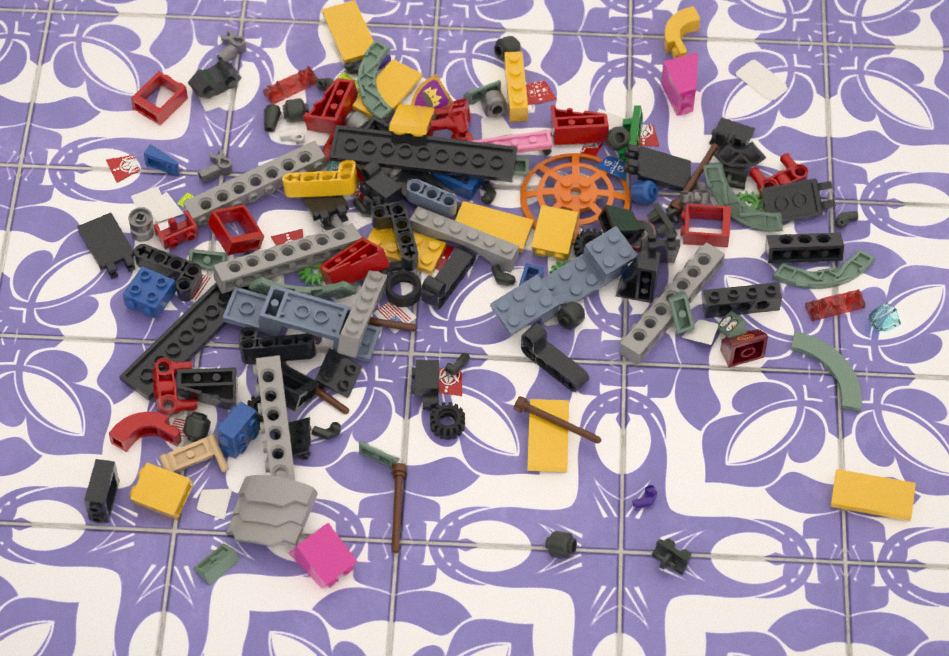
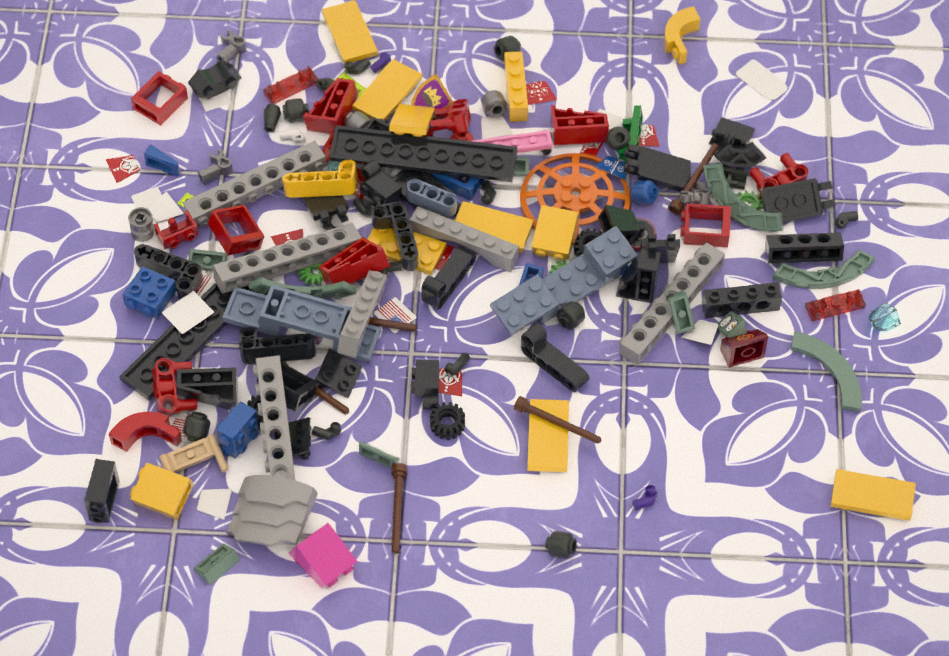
(107, 243): black tile -> none
(187, 312): none -> white sticker
(367, 80): sand green tile -> none
(403, 300): black tyre -> none
(476, 94): sand green slope -> none
(501, 277): pearl dark grey arm -> none
(670, 556): pearl dark grey hips -> none
(671, 216): pearl dark grey hips -> none
(680, 82): dark pink slope -> none

